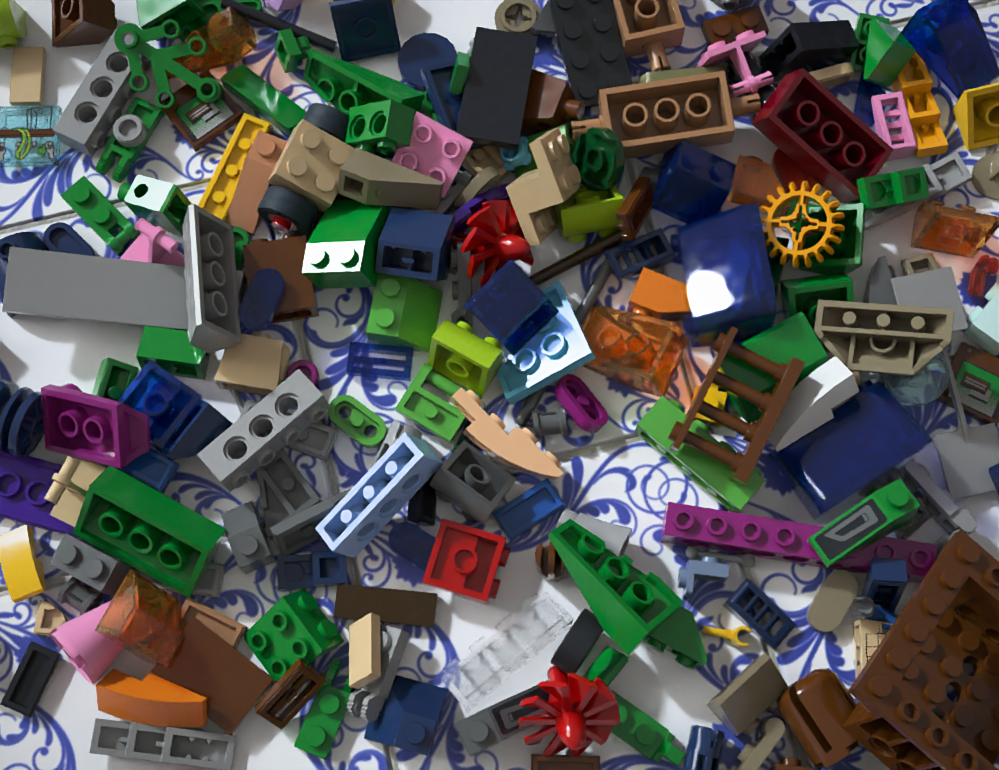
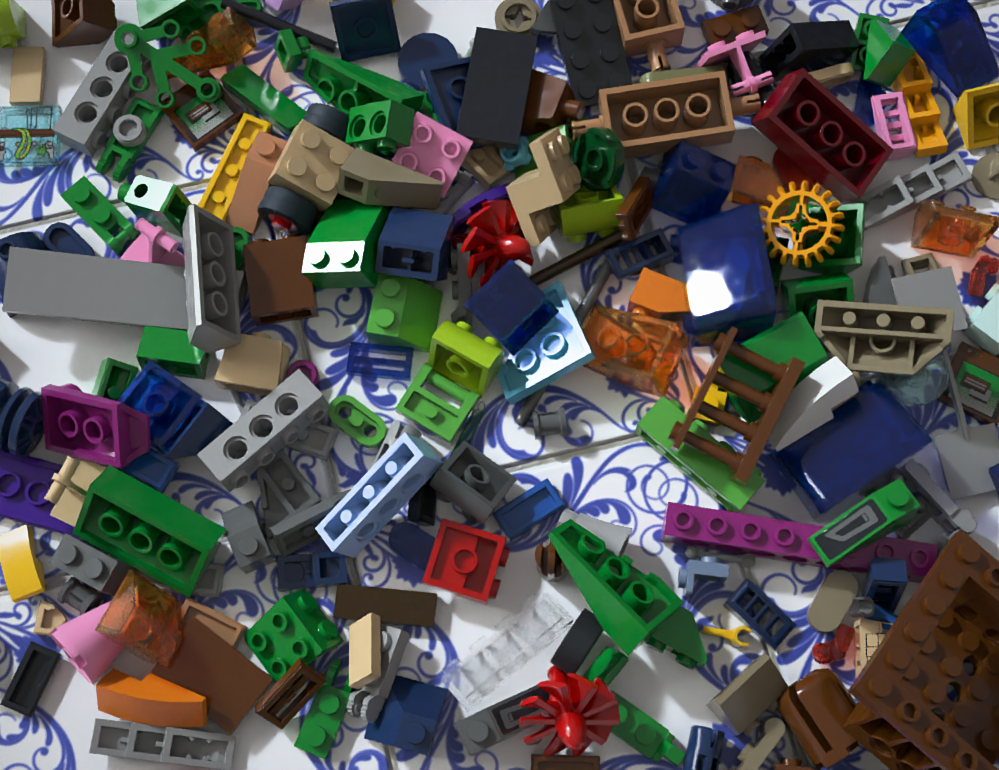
(262, 299): clear blue tile -> none
(460, 73): green tile -> none
(480, 183): dark tan tile -> none
(513, 449): light nougat slope -> none
(580, 403): magenta plate -> none
(836, 649): none -> clear red arm
(893, 188): green slope -> none

